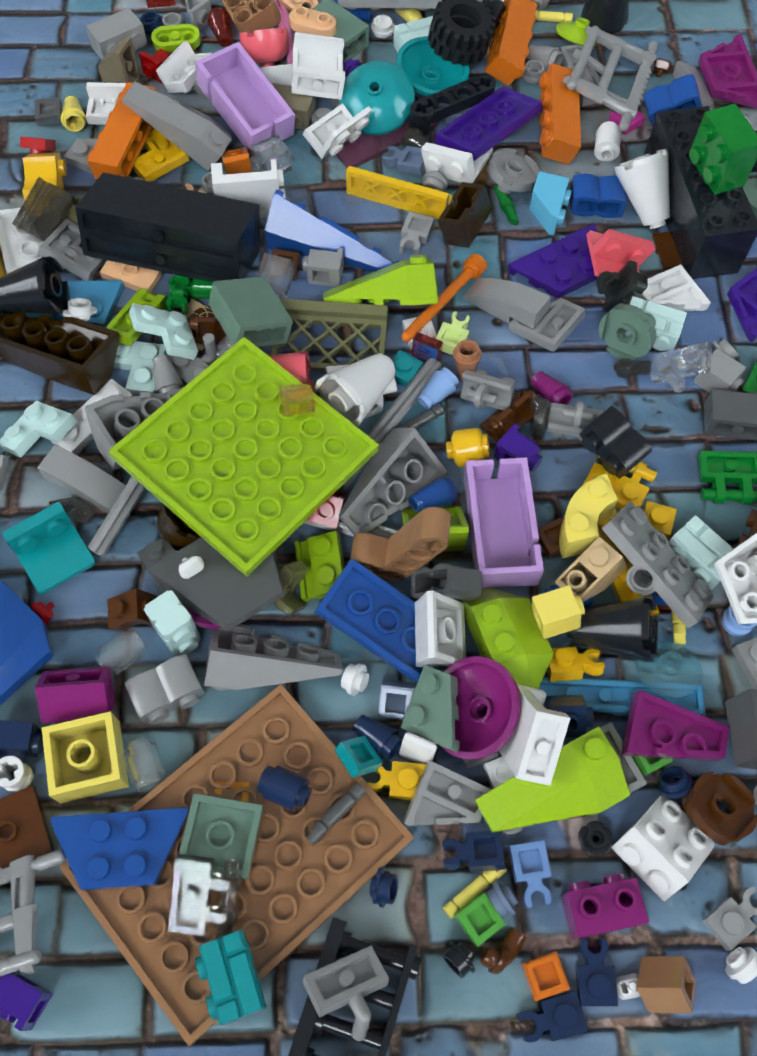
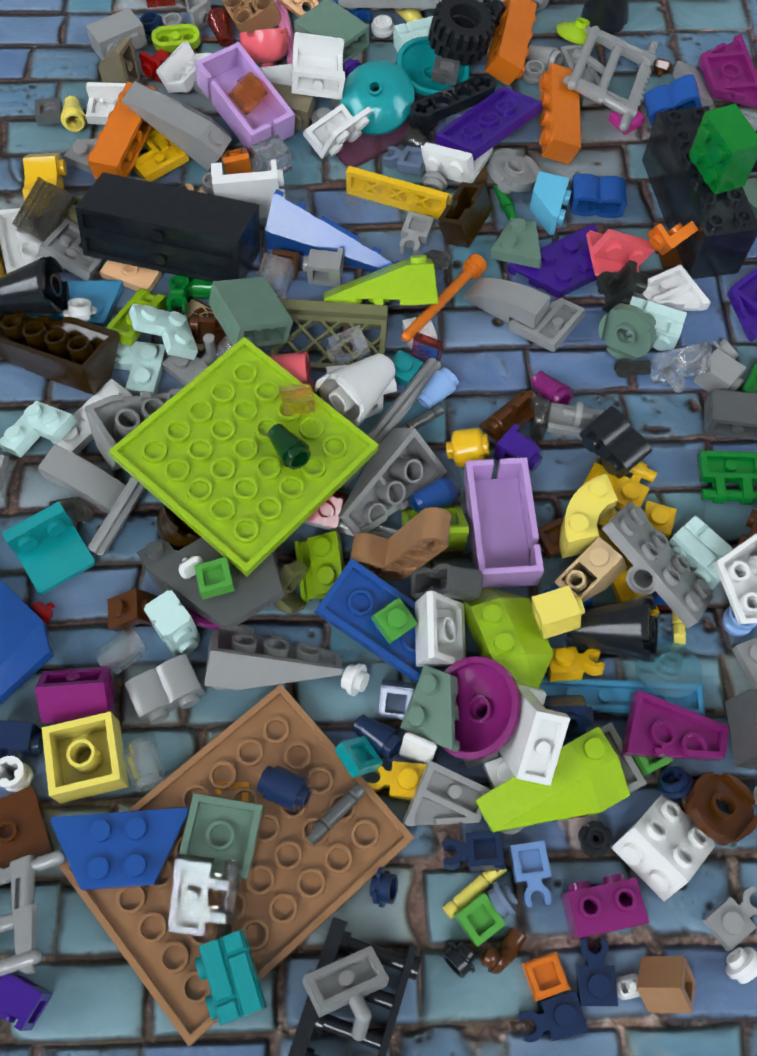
(37, 145): red plate -> none
(165, 375): light grey cone -> none
(214, 578): none -> bright green plate
(247, 93): none -> clear orange bracket
(289, 447): none -> dark green cone
(312, 22): light nougat plate -> none
(356, 338): none -> clear brick
(394, 620): none -> bright green plate
(440, 259): none -> clear smoke arm
(445, 70): none -> flat silver plate
(453, 333): yellowish green plate -> none
(466, 356): nougat cone -> none
(487, 390): light grey hips -> none
(518, 244): none -> sand green wing
(550, 16): light yellow wheel -> none
(607, 141): white brick -> none
(647, 186): white cone -> none
(666, 240): none -> orange bracket

